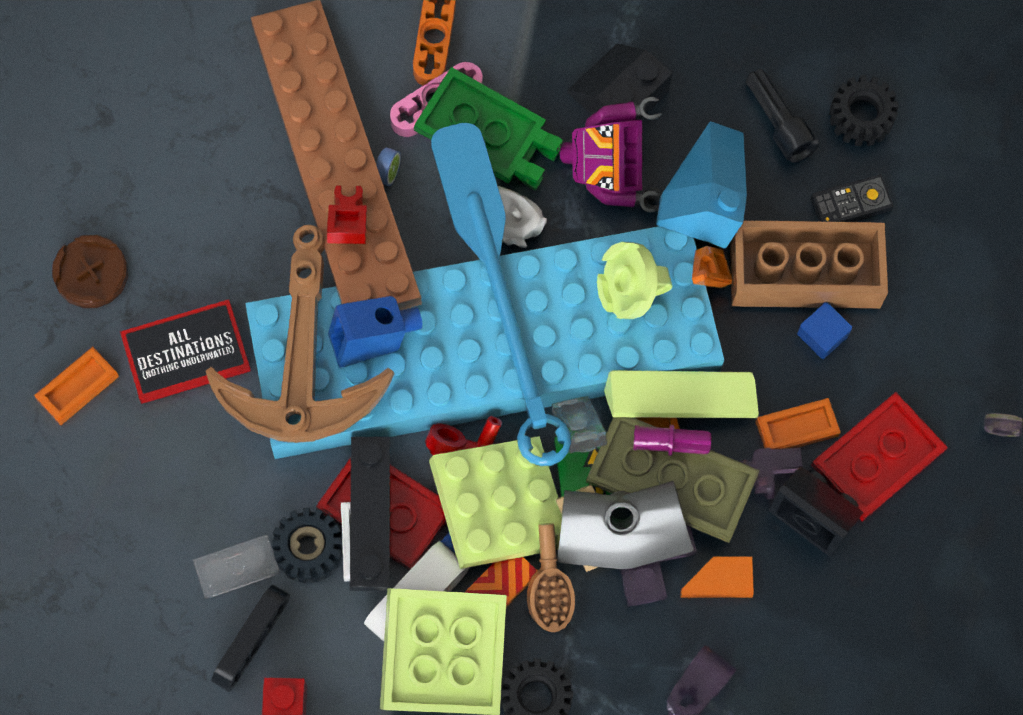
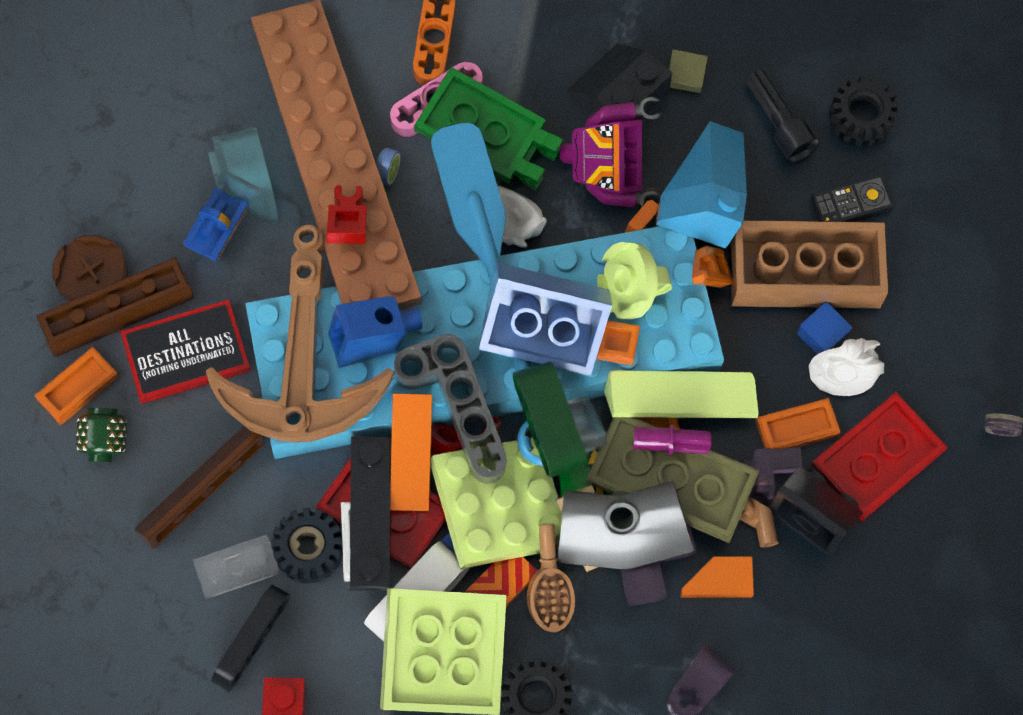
(101, 434): none -> dark green head
(115, 307): none -> reddish brown slope
(199, 486): none -> reddish brown slope
(216, 224): none -> blue hips
(242, 171): none -> clear light blue slope
(410, 451): none -> orange tile
(459, 409): none -> dark grey beam
(545, 319): none -> medium blue slope
(549, 419): none -> dark green beam
(619, 343): none -> orange tile
(644, 217): none -> orange tile
(687, 71): none -> olive tile
(762, 520): none -> medium nougat arm
(847, 368): none -> white hat

